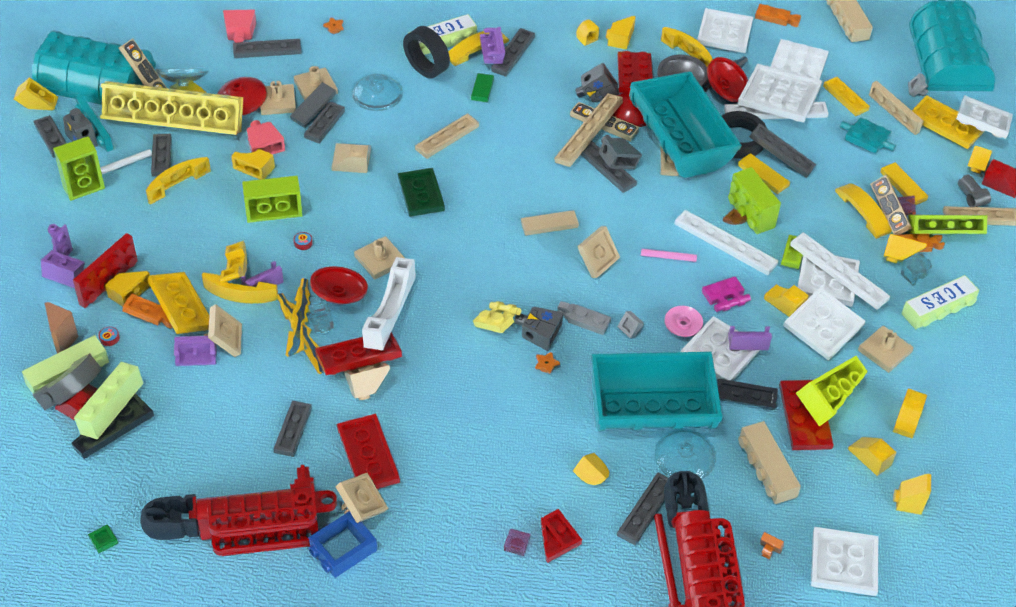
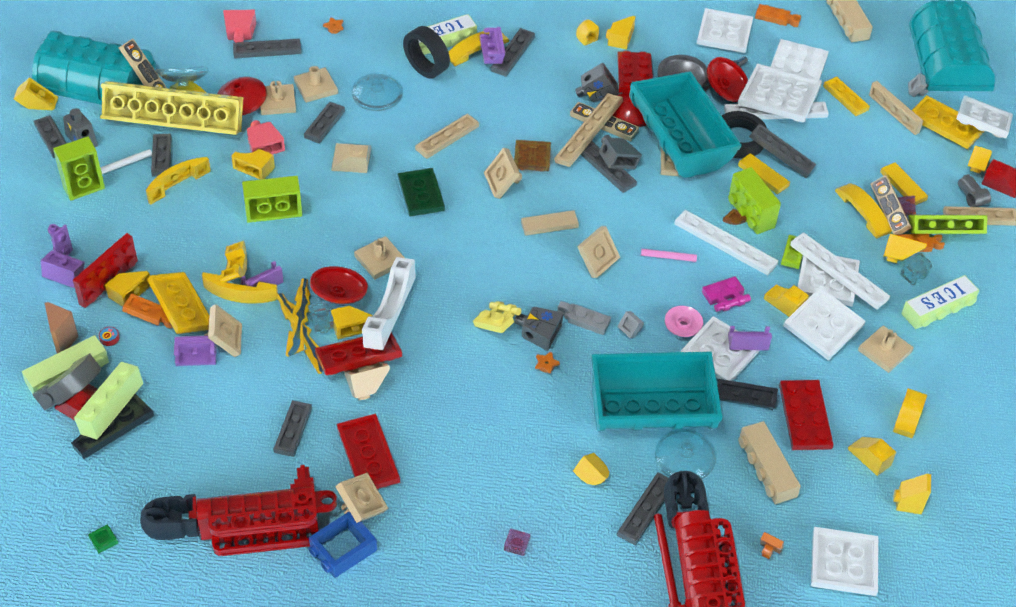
(102, 135): teal plate -> none
(303, 241): tile -> none
(313, 104): dark grey tile -> none
(348, 321): none -> yellow slope
(482, 87): green tile -> none
(502, 173): none -> tan tile
(532, 155): none -> clear orange tile
(558, 535): red wing -> none
(676, 38): yellow slope -> none
(829, 391): neon yellow wedge -> none
(868, 135): teal plate -> none

